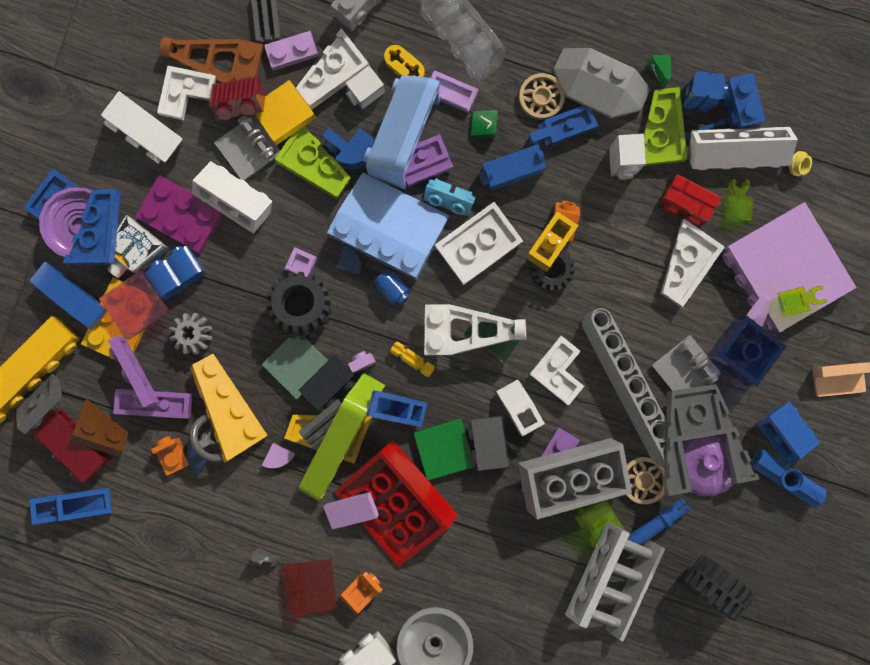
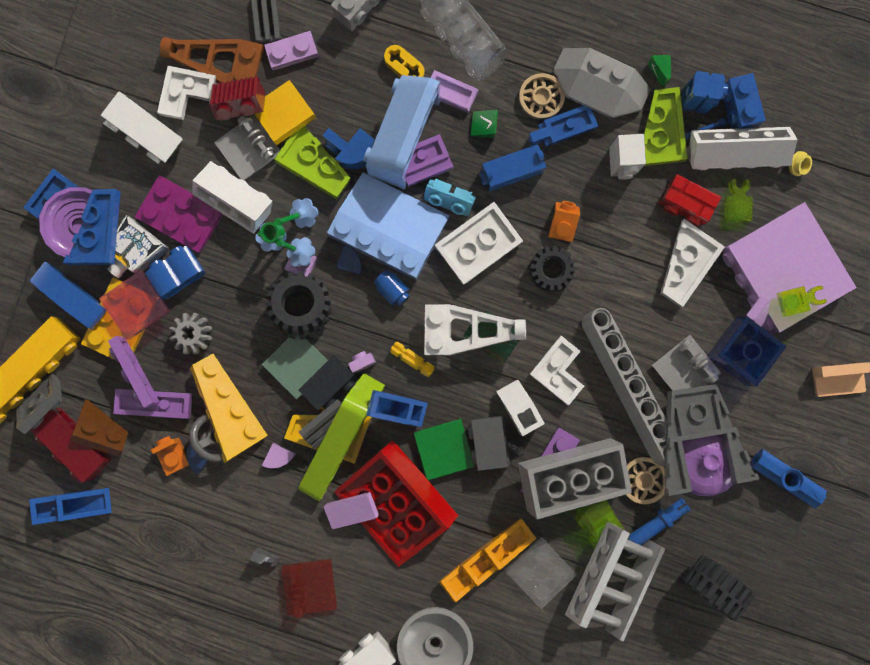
(273, 234): none -> light blue plant
(334, 69): white wing -> none
(361, 592): orange bracket -> none
(364, 88): white brick -> none
(487, 560): none -> light orange slope
(541, 573): none -> clear plate
(552, 241): yellow brick -> none
(788, 432): blue brick -> none

